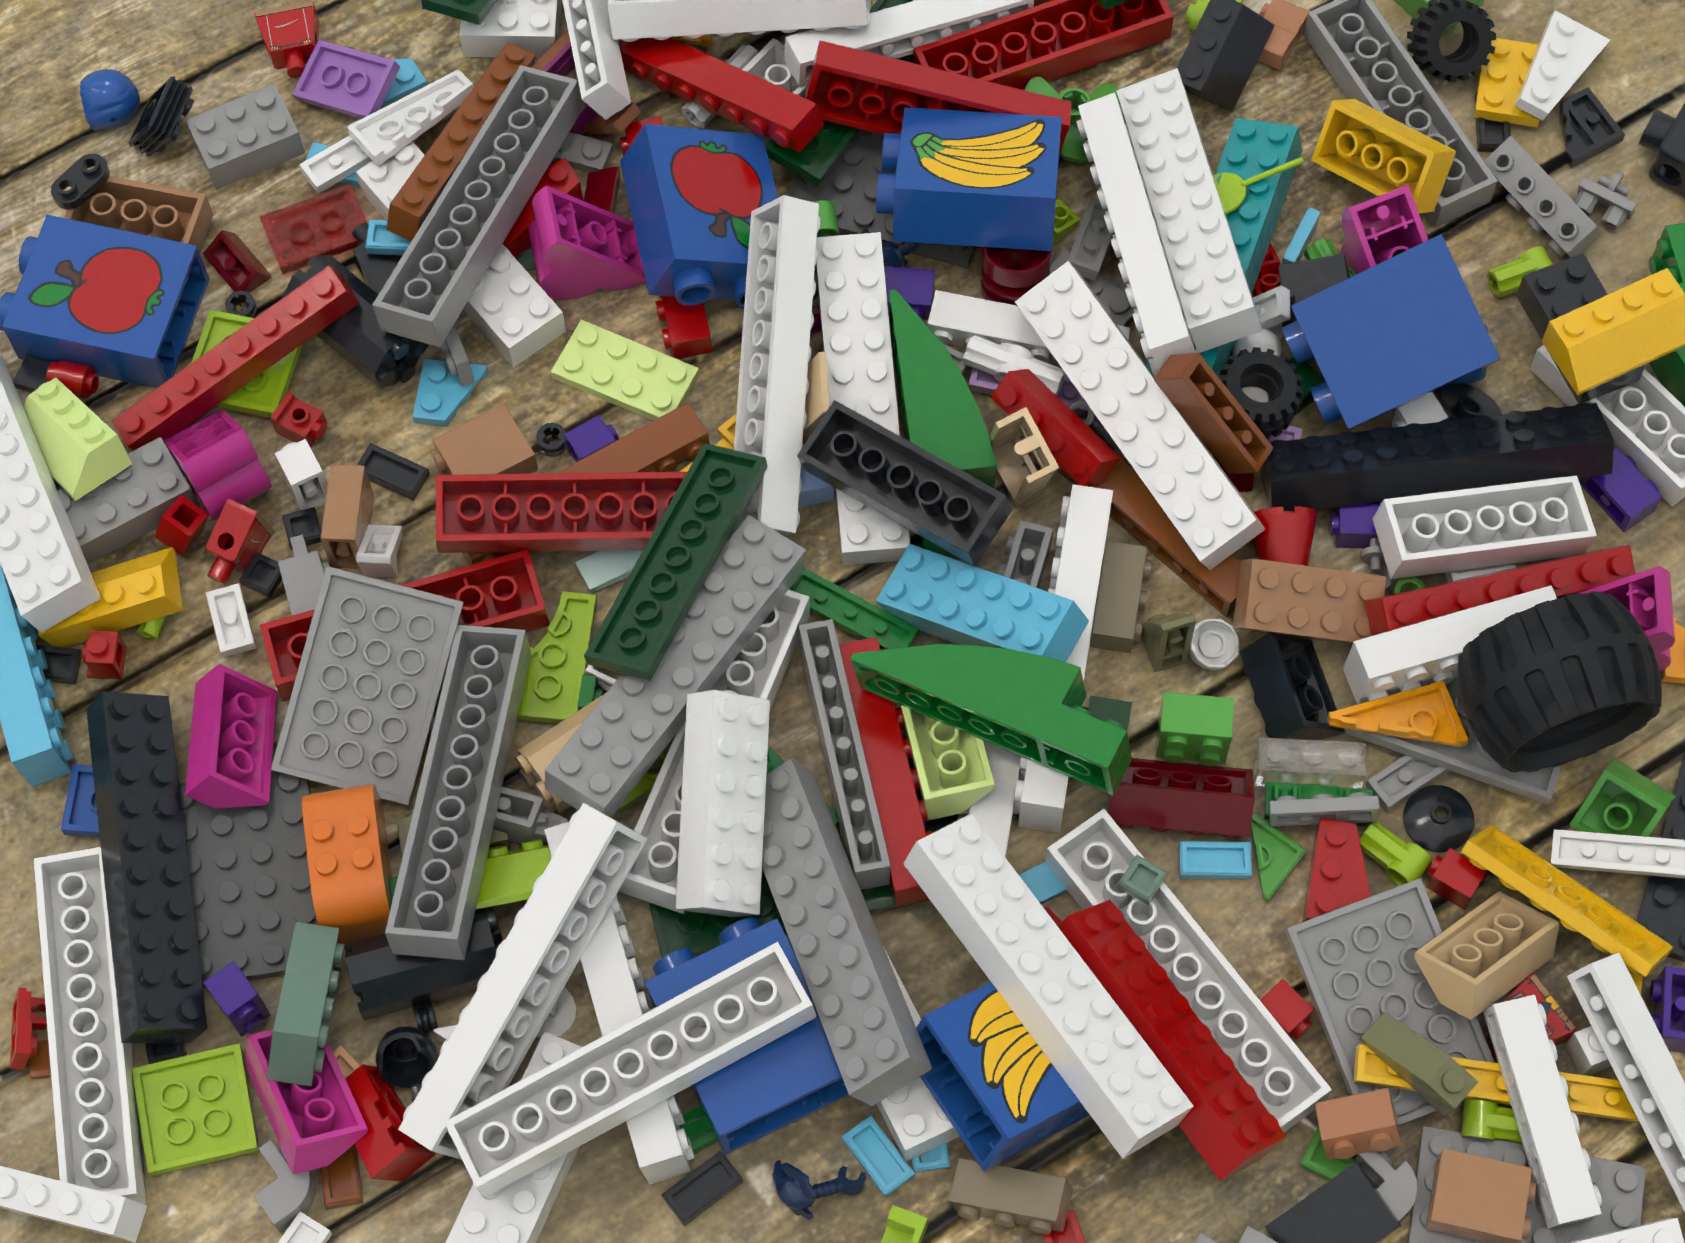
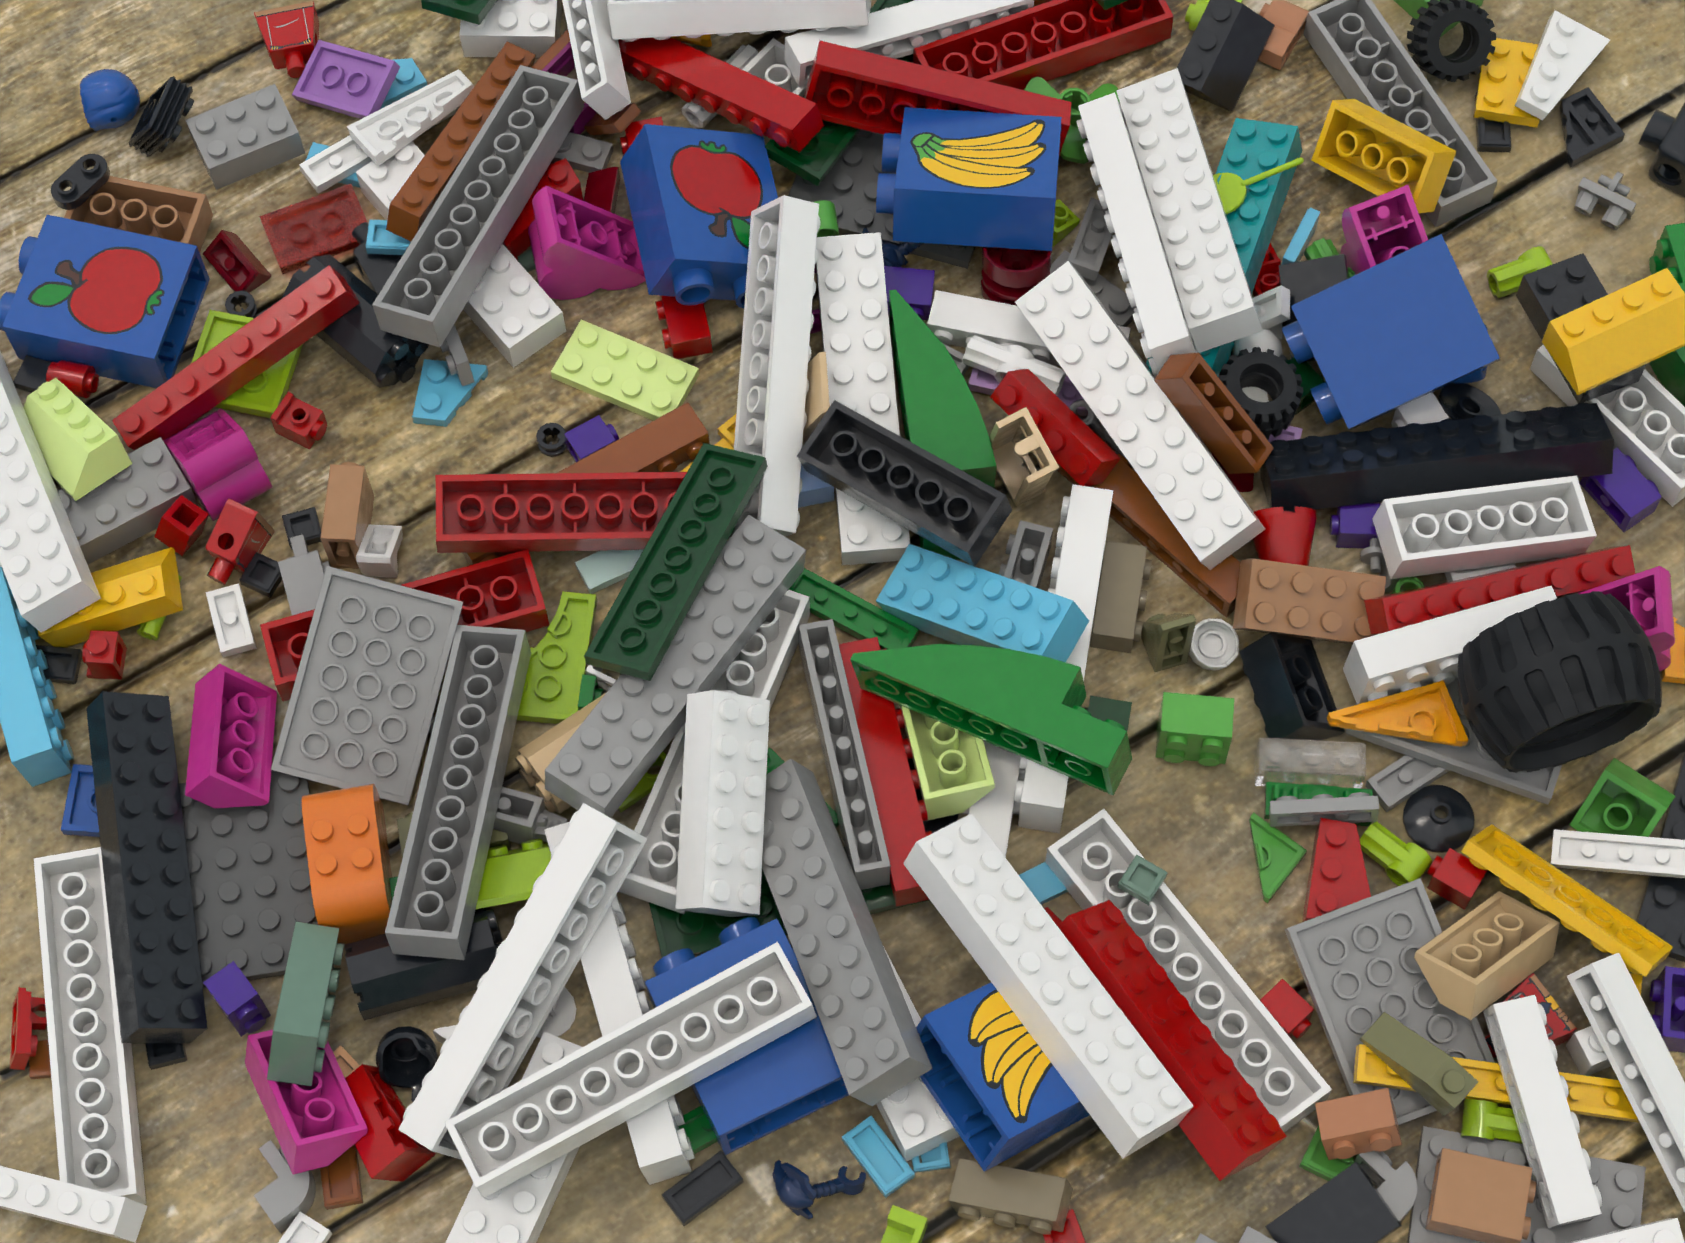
(195, 1109): lime plate -> none
(302, 475): white brick -> none
(393, 471): black tile -> none
(425, 1018): black bush -> none
(485, 446): medium nougat brick -> none
(1184, 798): dark red slope -> none
(1215, 860): medium azure tile -> none
(1542, 198): light grey brick -> none

